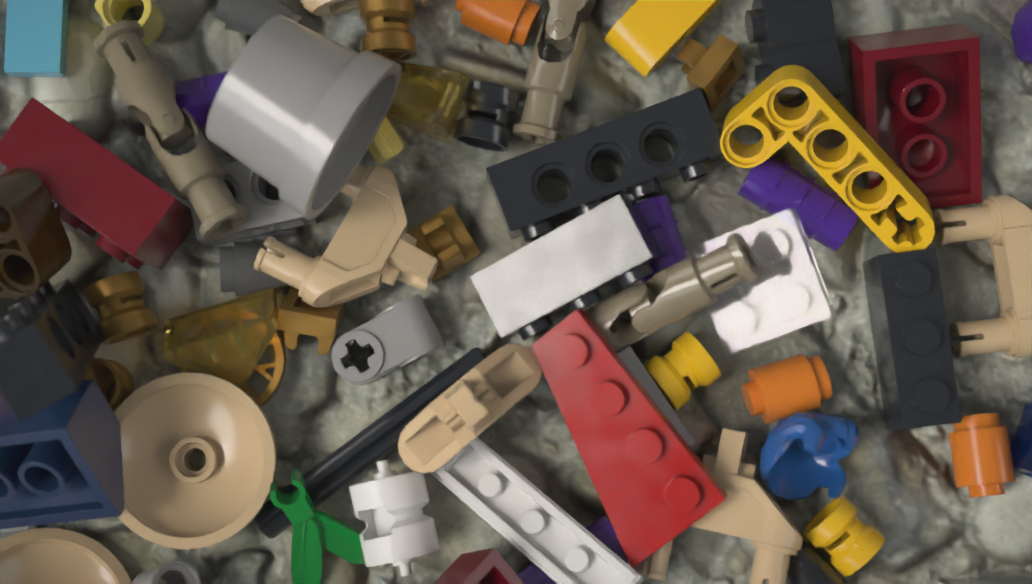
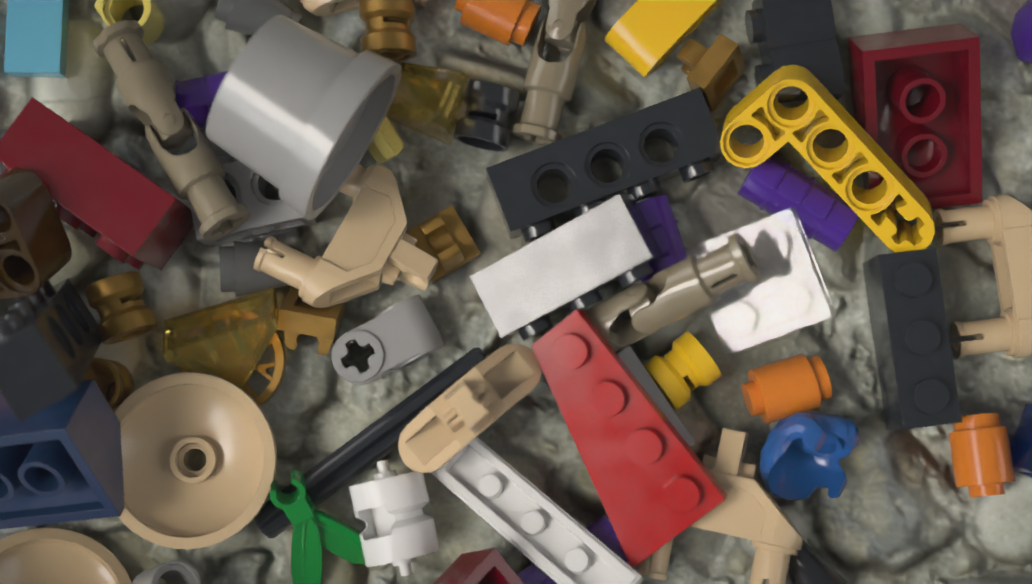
(843, 536): yellow wheel -> none

